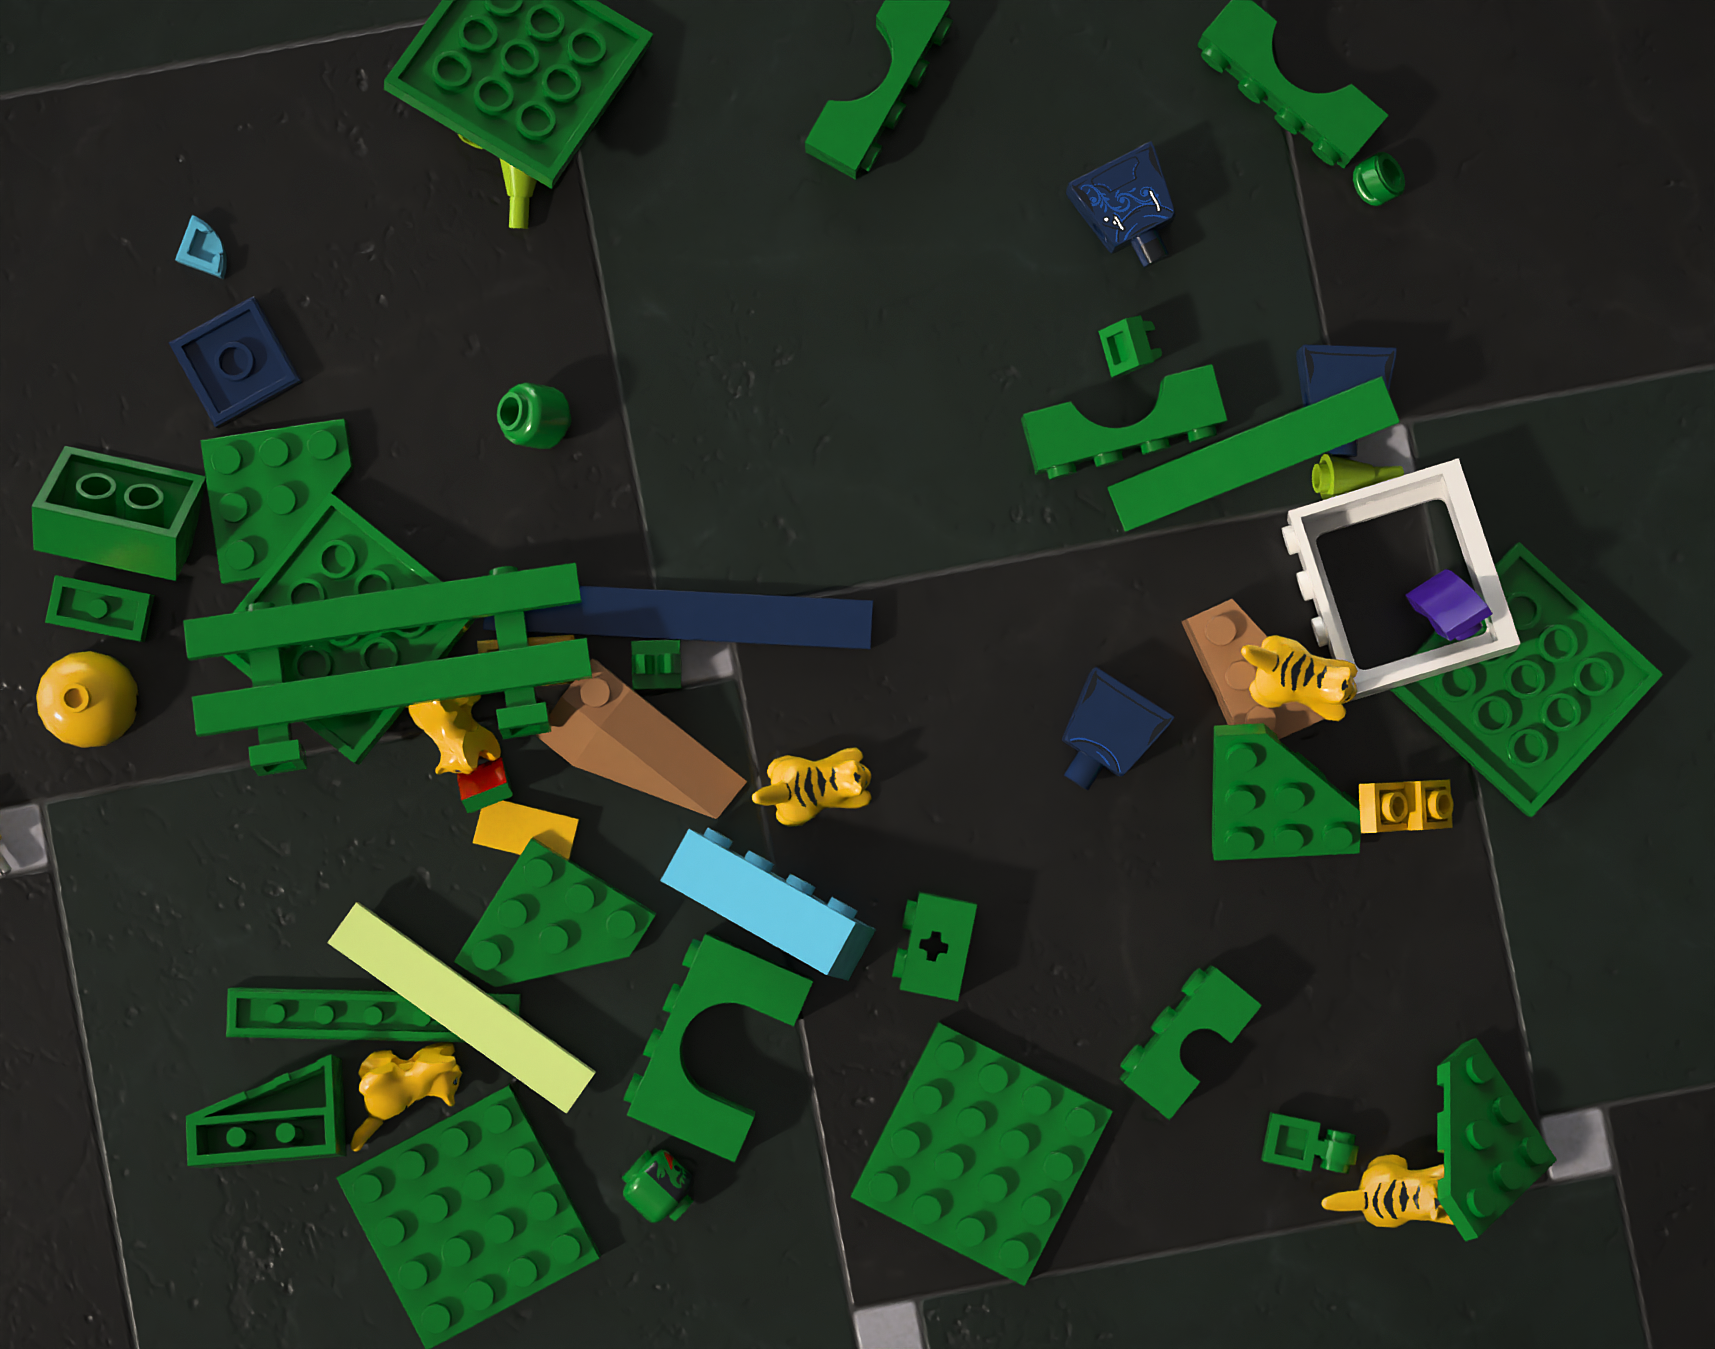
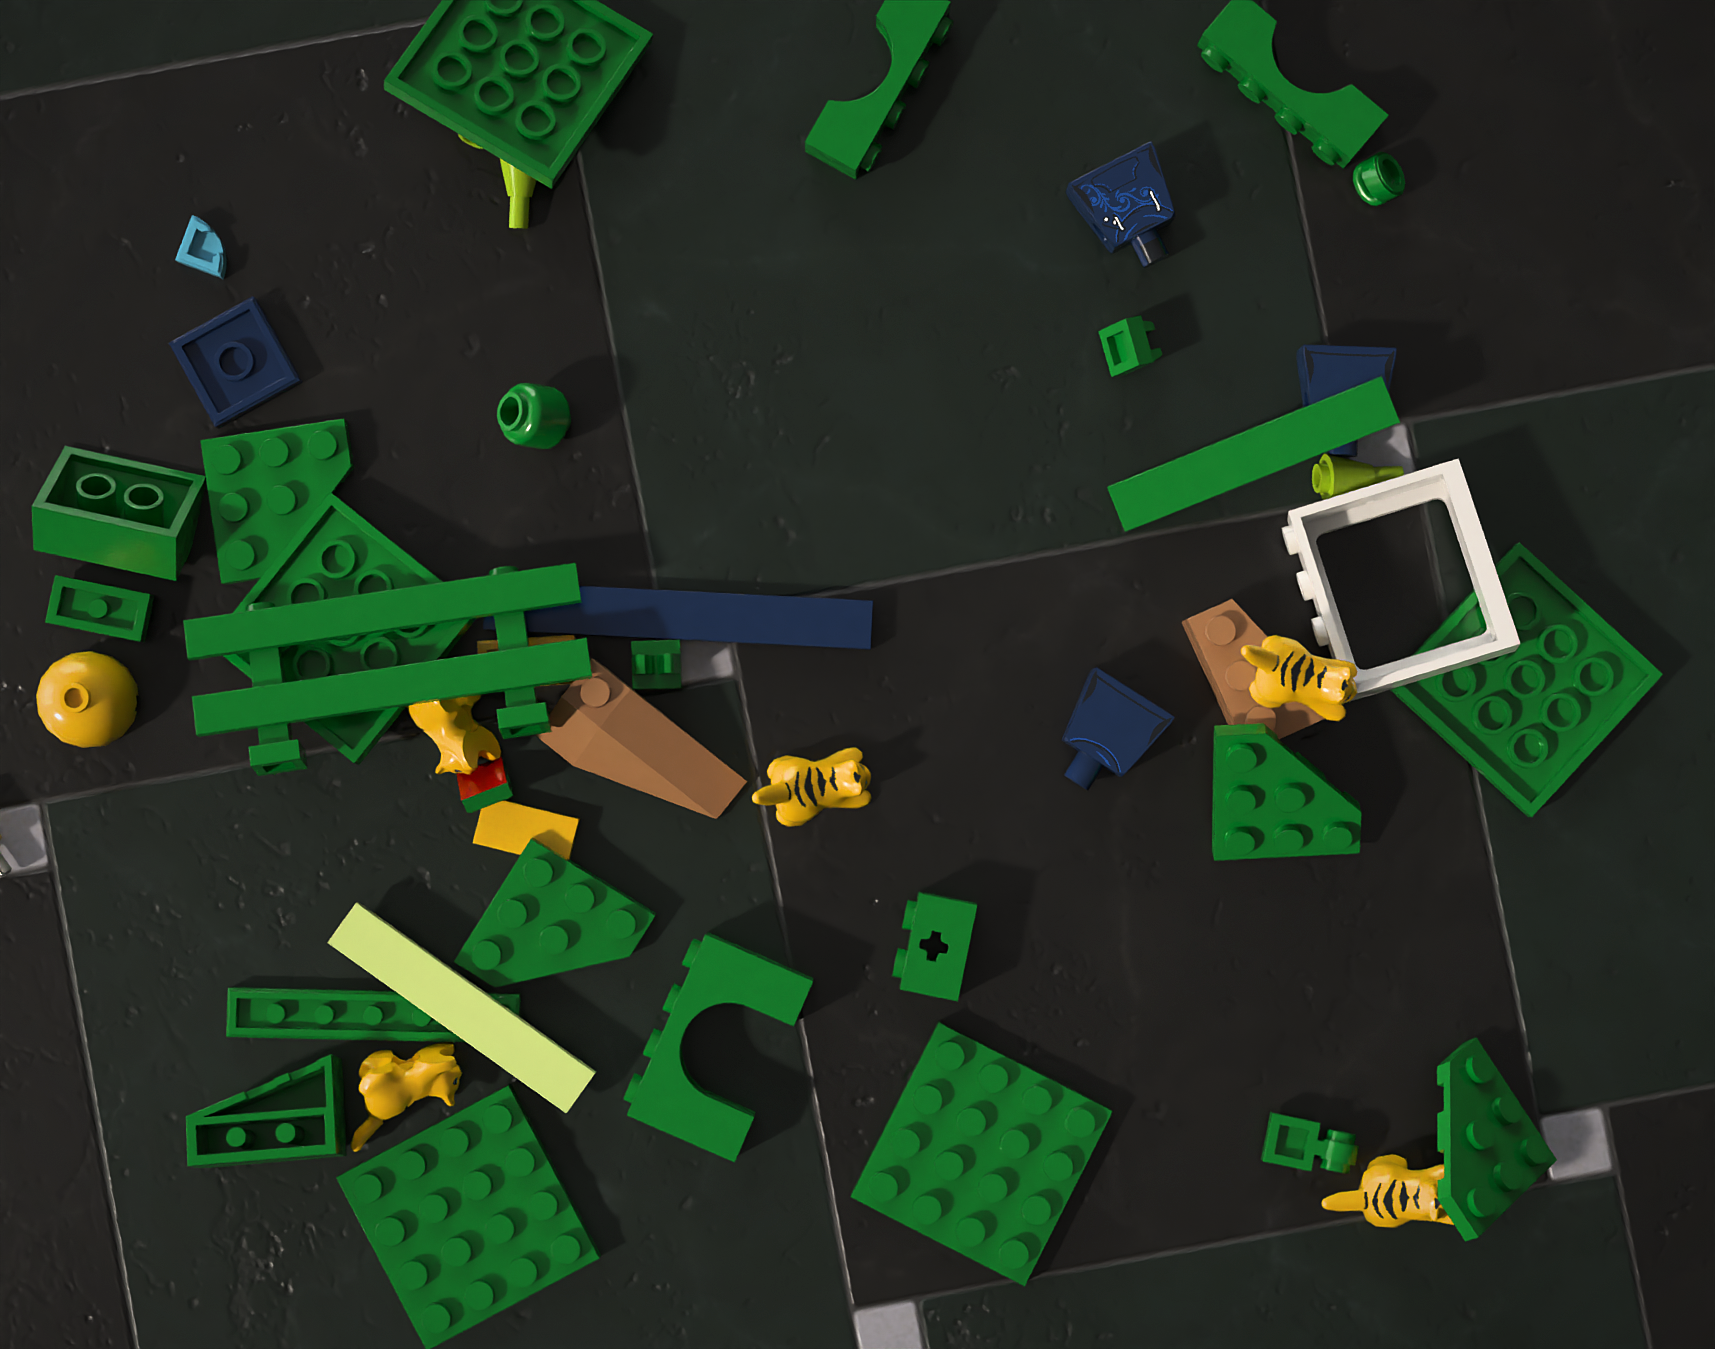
(658, 1186): green head -> none
(768, 905): medium azure wedge -> none
(1063, 437): green arch -> none
(1209, 1003): green arch -> none
(1405, 806): yellow slope -> none
(1450, 605): dark purple slope -> none

